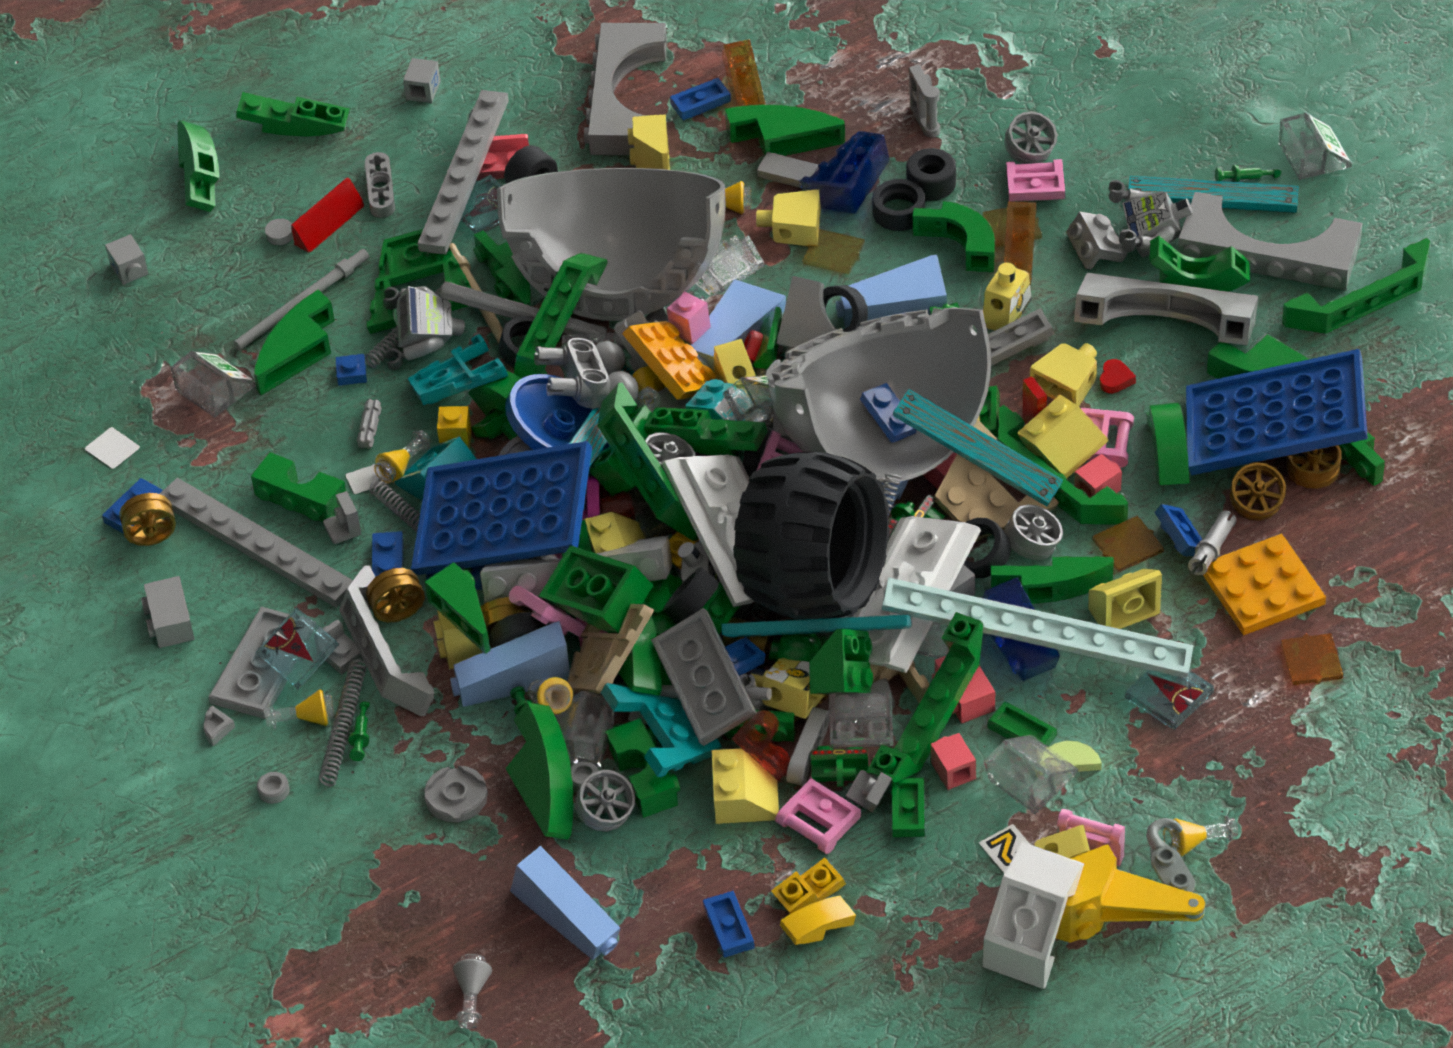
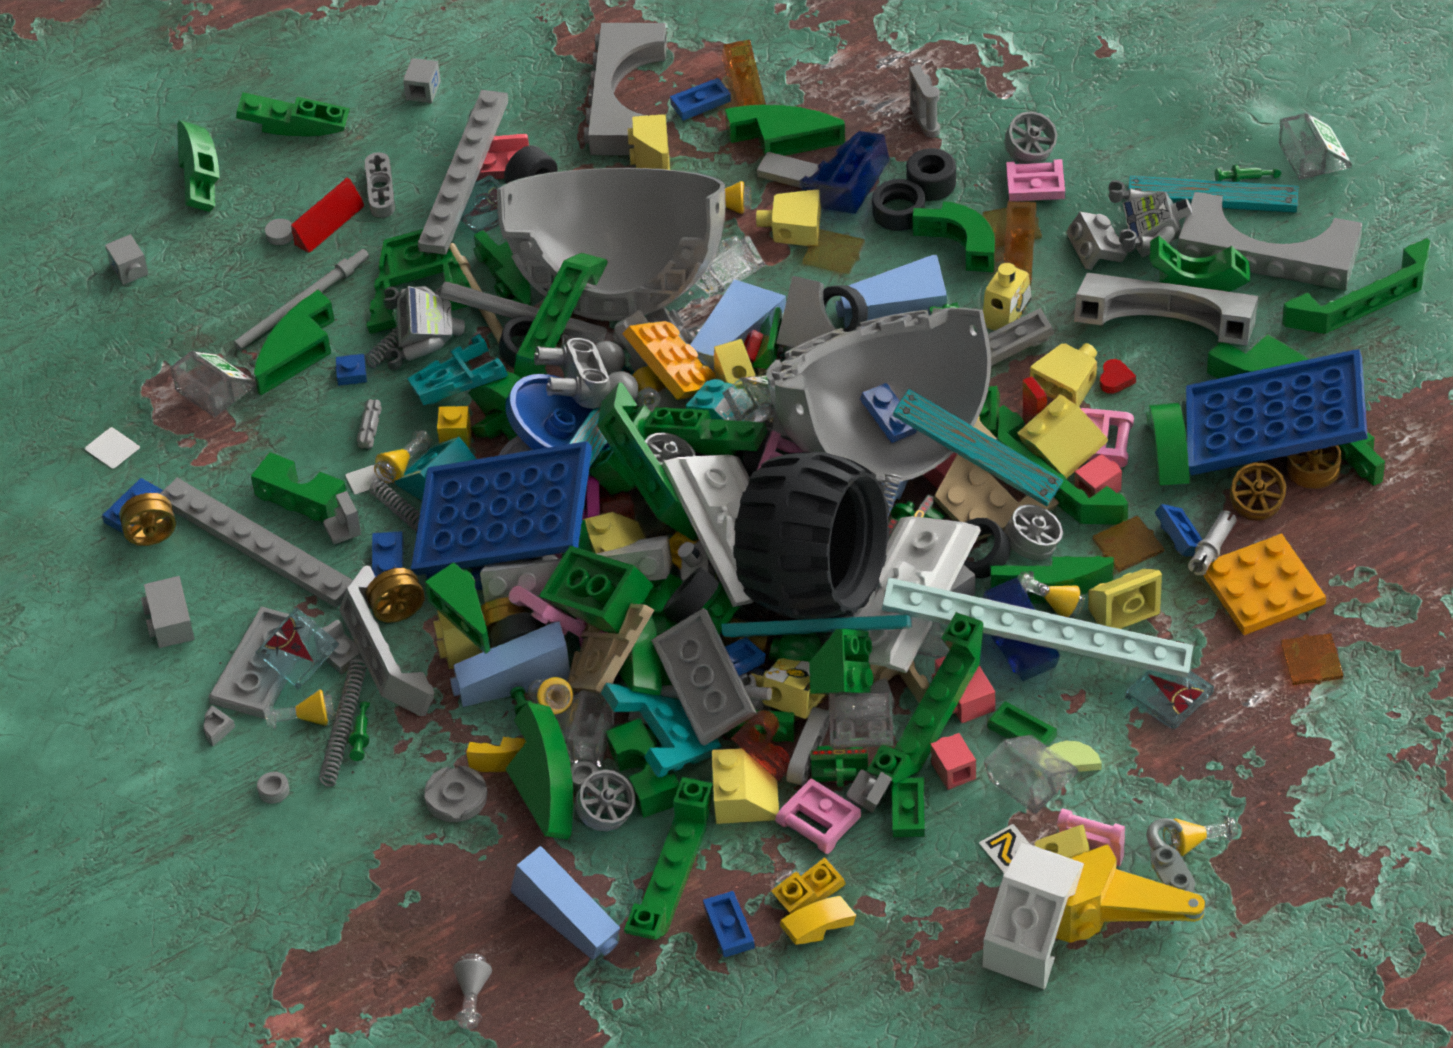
(491, 758): none -> yellow slope
(675, 861): none -> green slope
(689, 316): bright pink brick -> none
(1063, 599): none -> piece

